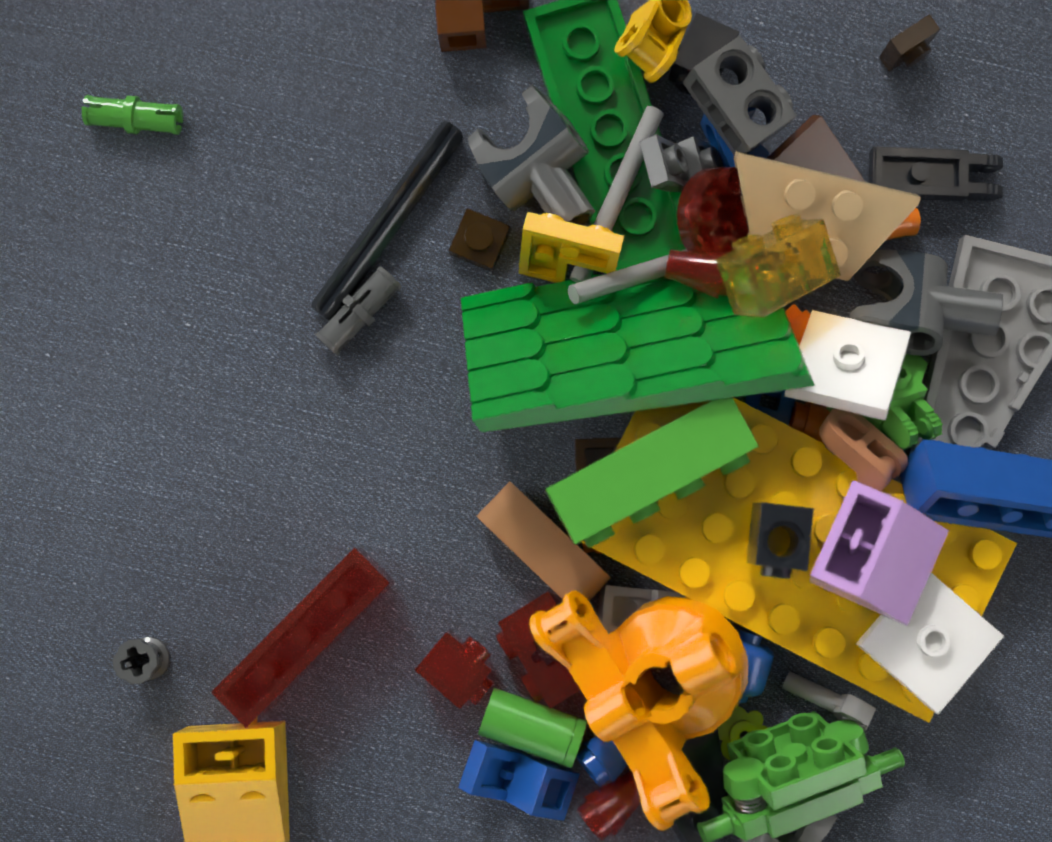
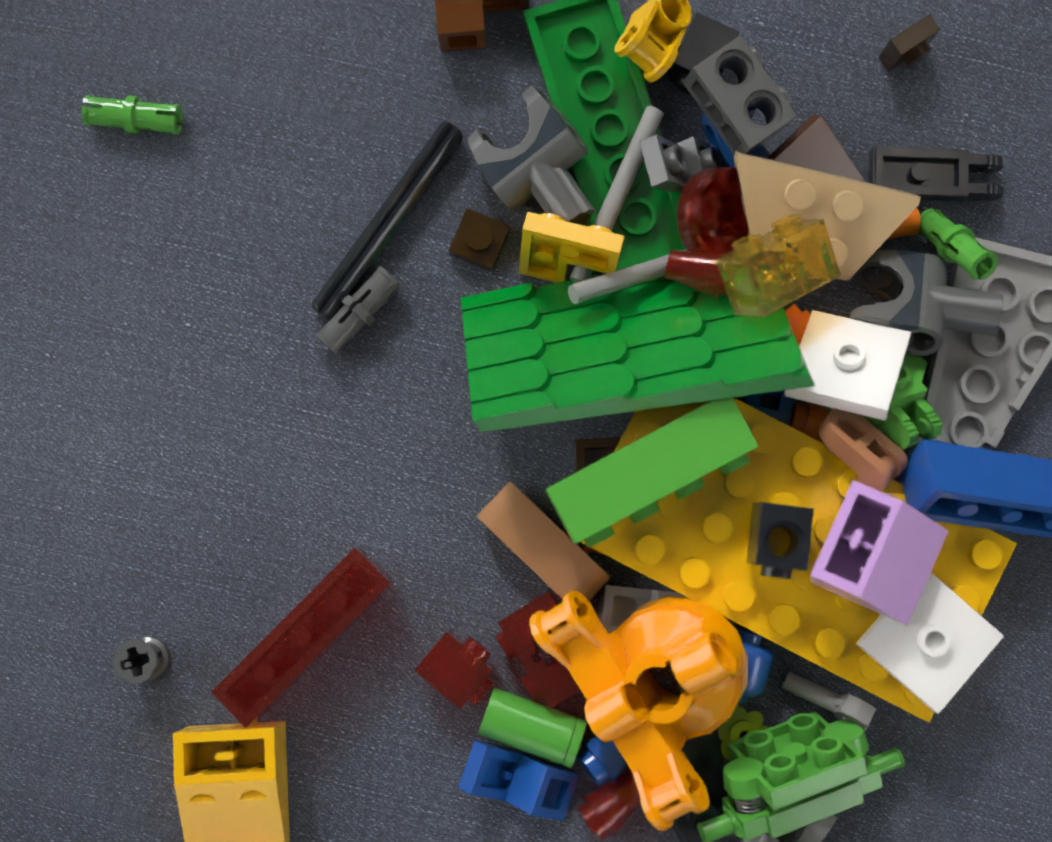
(957, 244): none -> bright green pin

